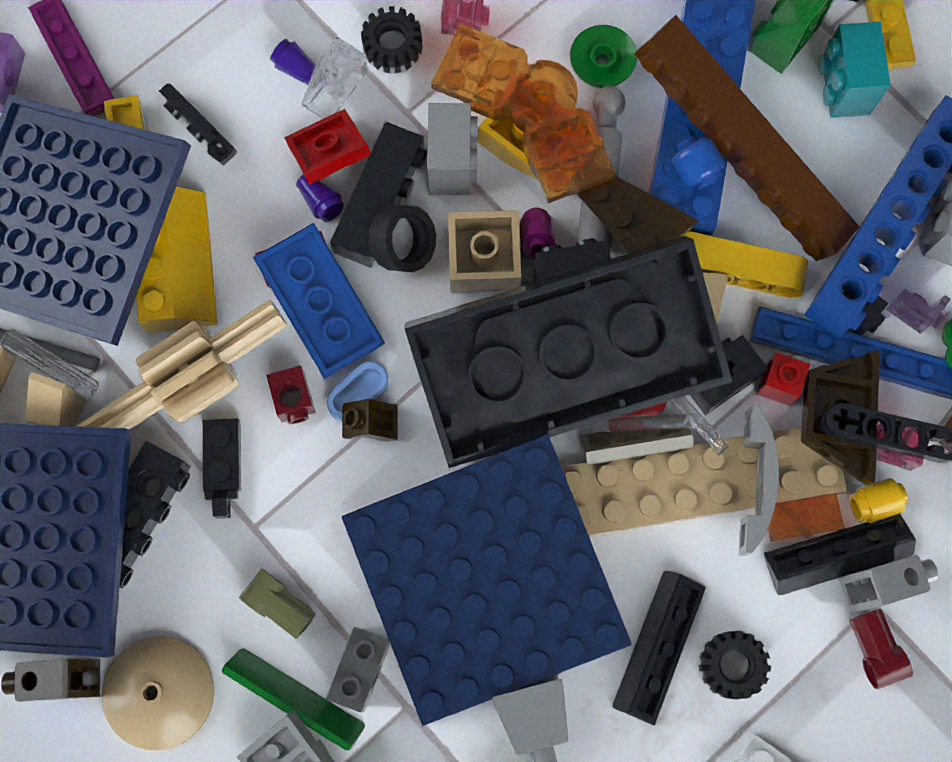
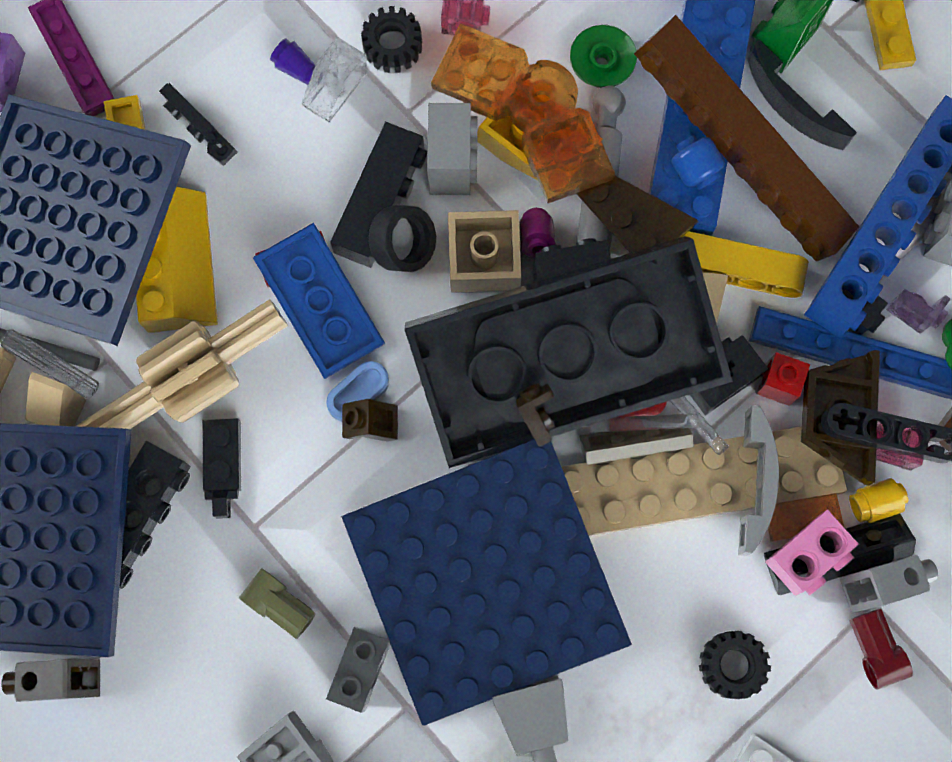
(182, 700): tan dish -> none
(285, 381): dark red brick -> none
(293, 696): green slope -> none
(322, 200): dark purple cone -> none
(327, 146): red plate -> none
(536, 419): none -> dark brown bracket
(659, 647): black slope -> none
(790, 106): none -> black slope
(807, 548): none -> bright pink brick
(854, 69): teal brick -> none

